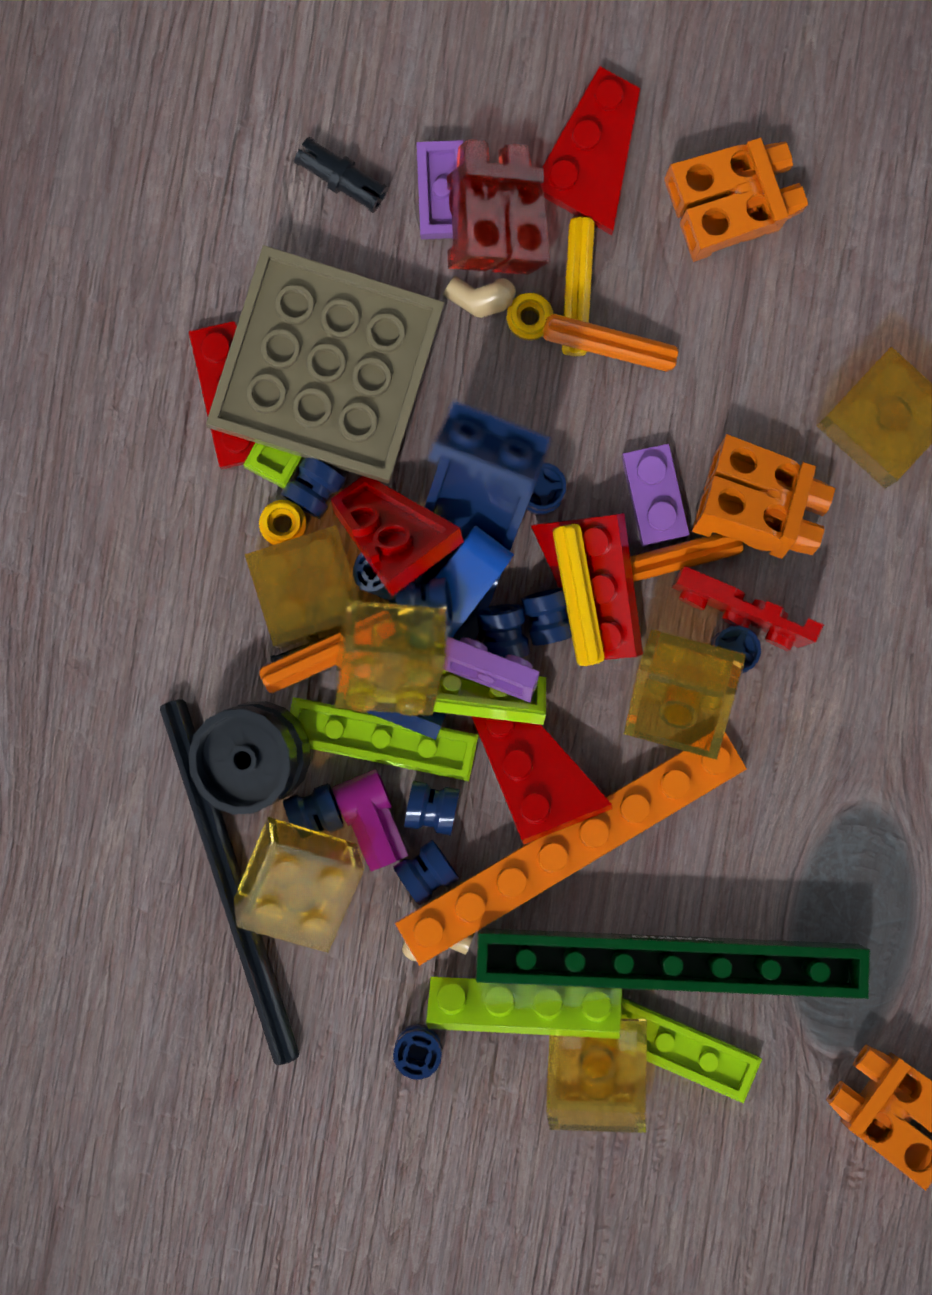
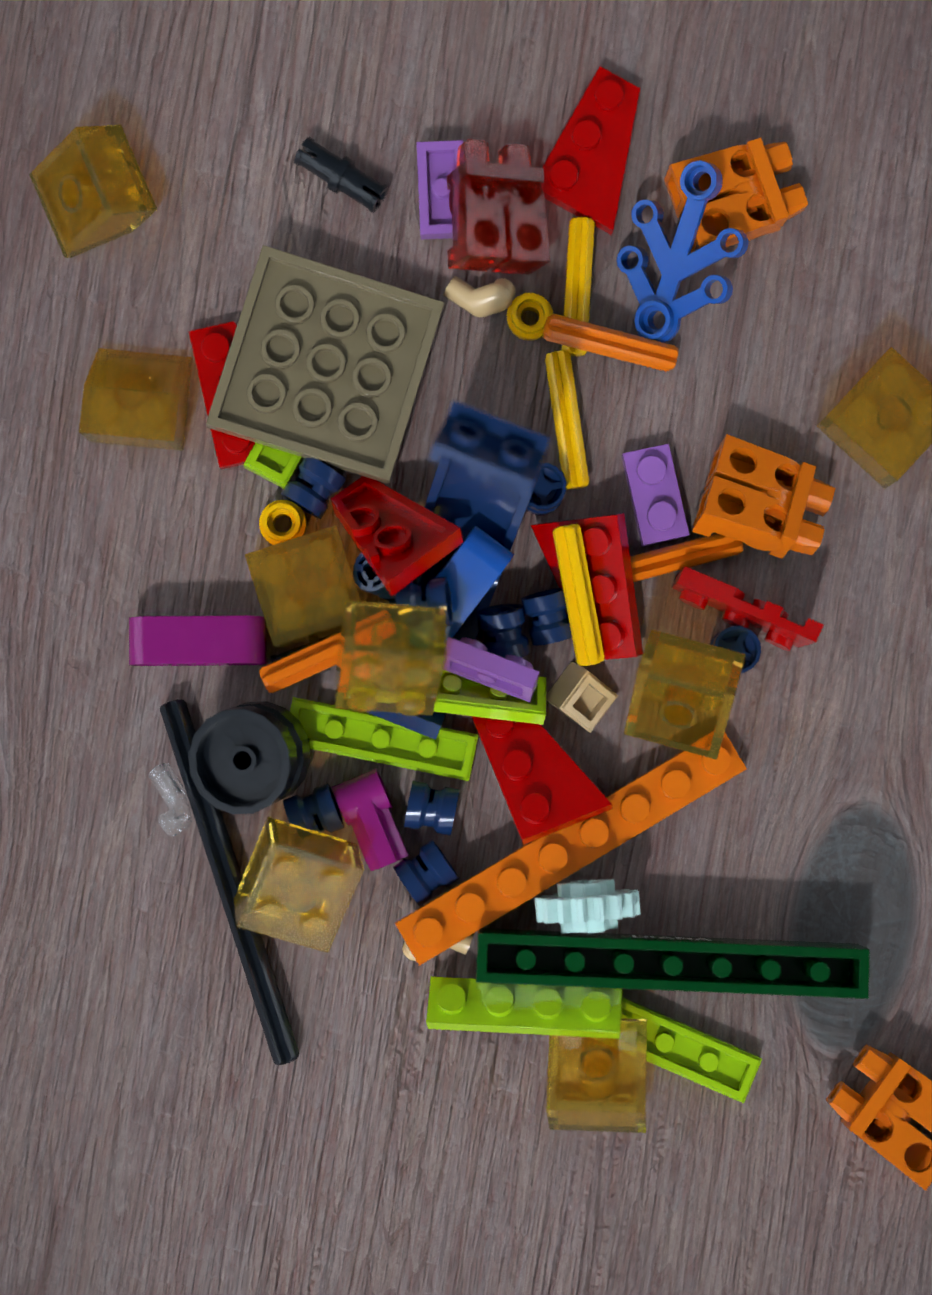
(92, 189): none -> clear yellow slope
(136, 399): none -> clear yellow slope
(175, 797): none -> clear arm
(197, 640): none -> magenta beam
(416, 1043): dark blue wheel -> none
(567, 419): none -> yellow axle
(581, 696): none -> tan slope
(587, 906): none -> light aqua gear
(677, 261): none -> blue plant

